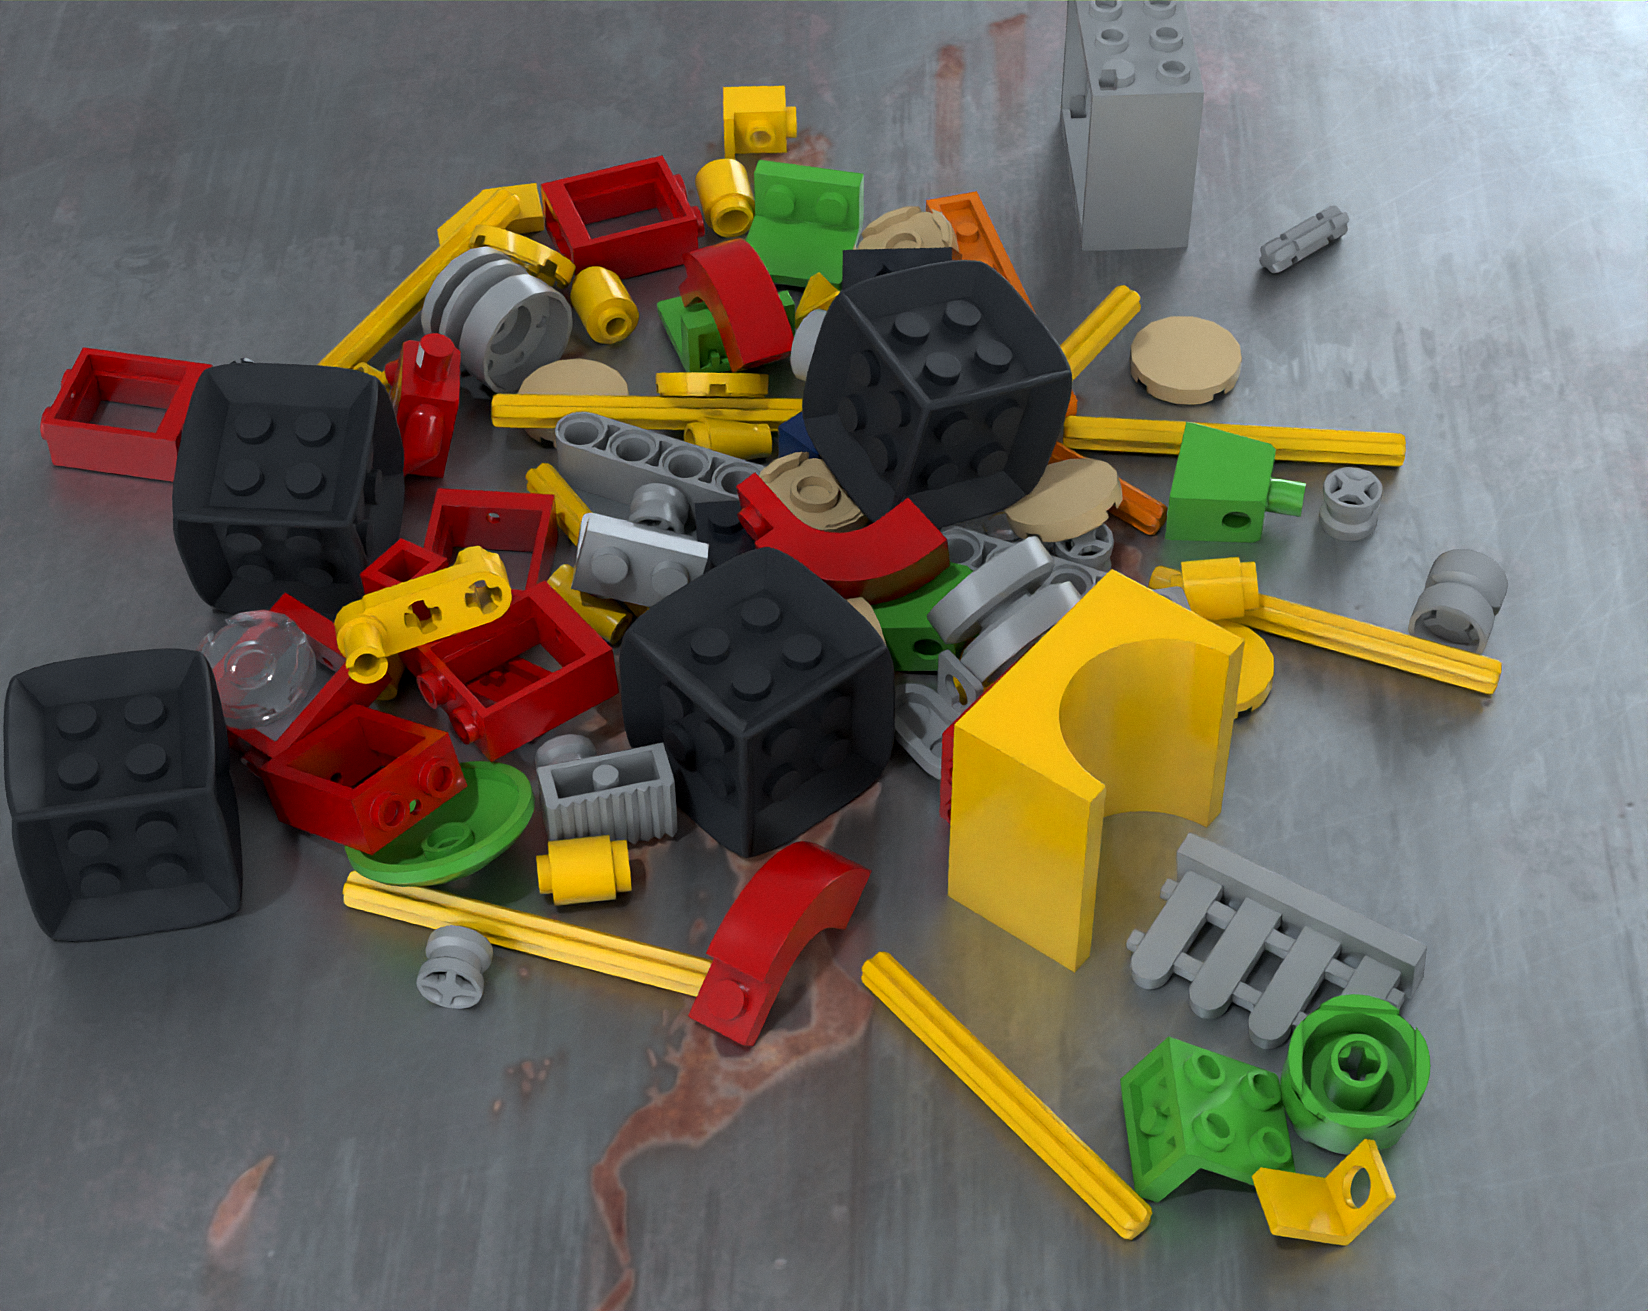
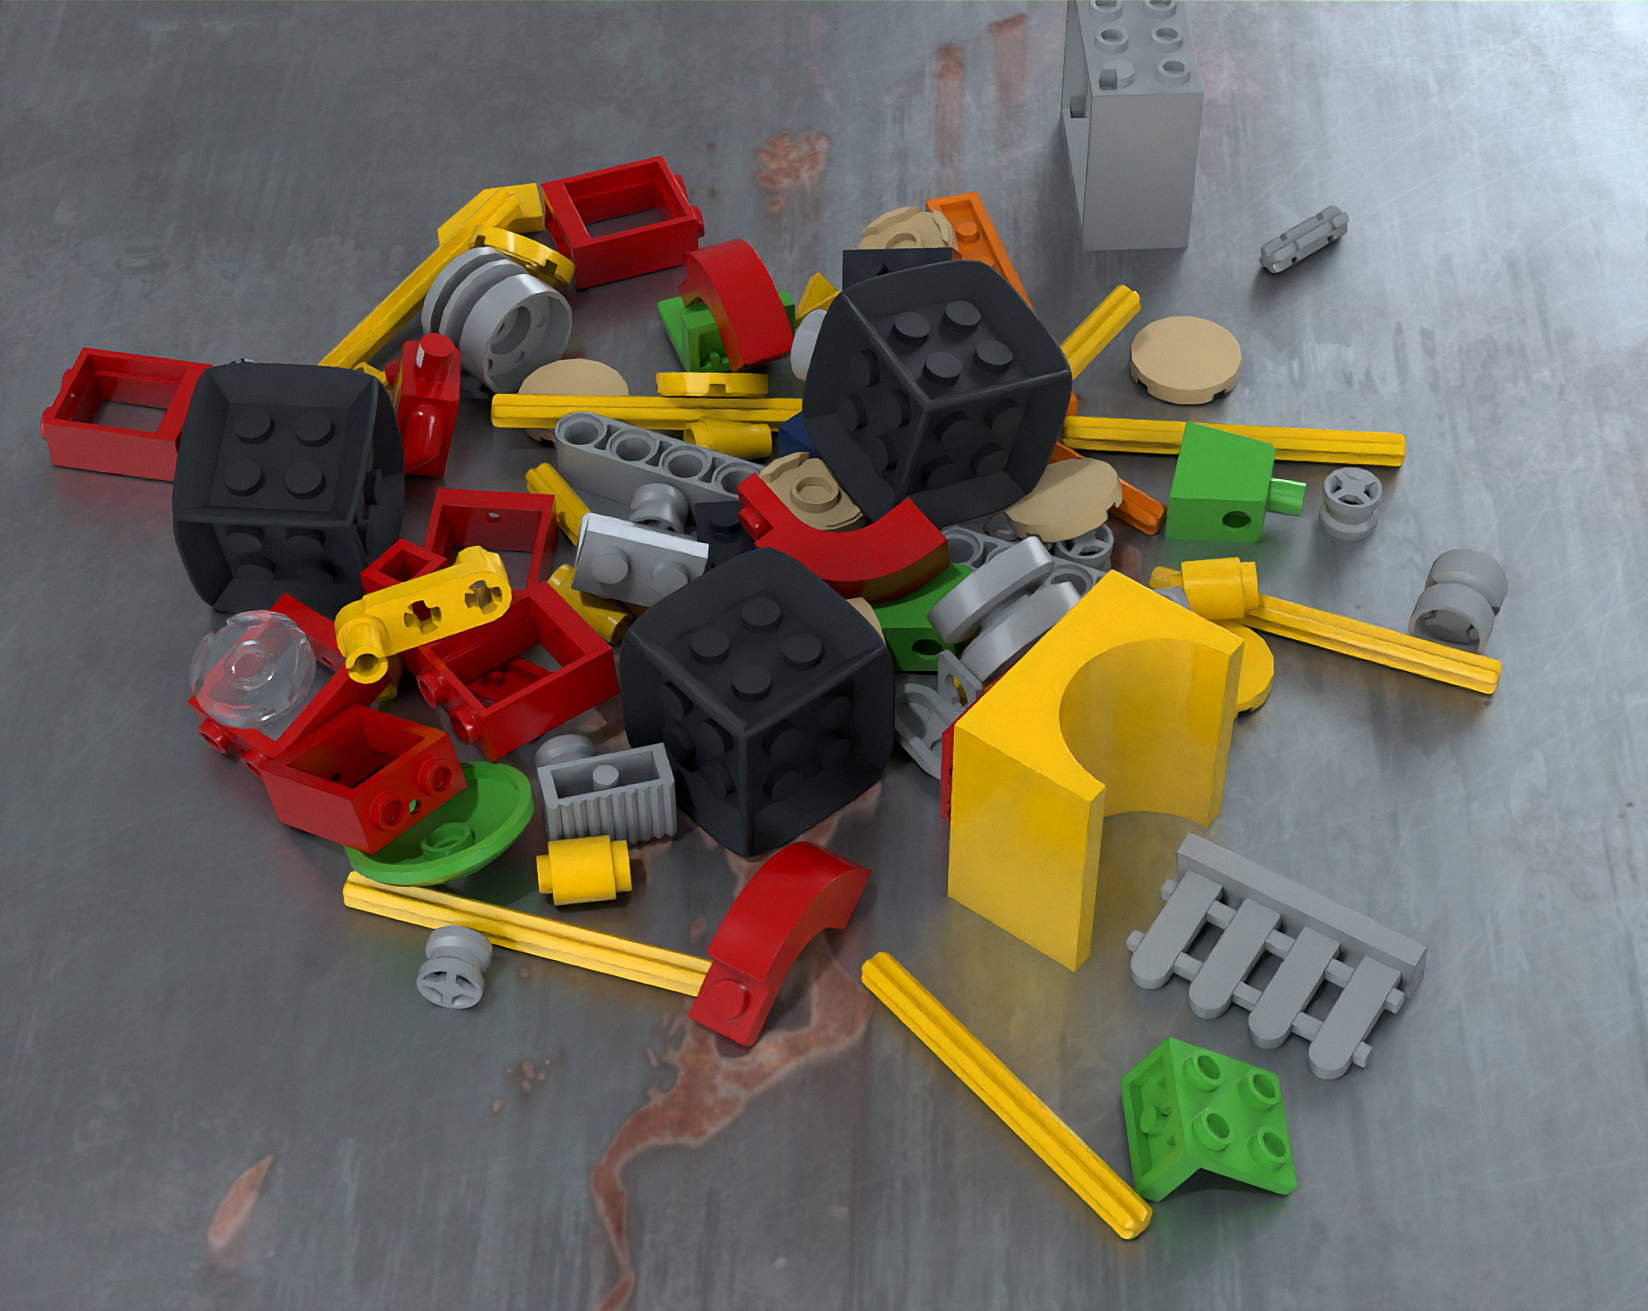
(122, 794): black piece -> none
(603, 305): yellow brick -> none
(726, 197): yellow brick -> none
(757, 120): yellow brick -> none
(805, 220): bright green bracket -> none
(1323, 1207): yellow bracket -> none
(1390, 1068): bright green brick -> none

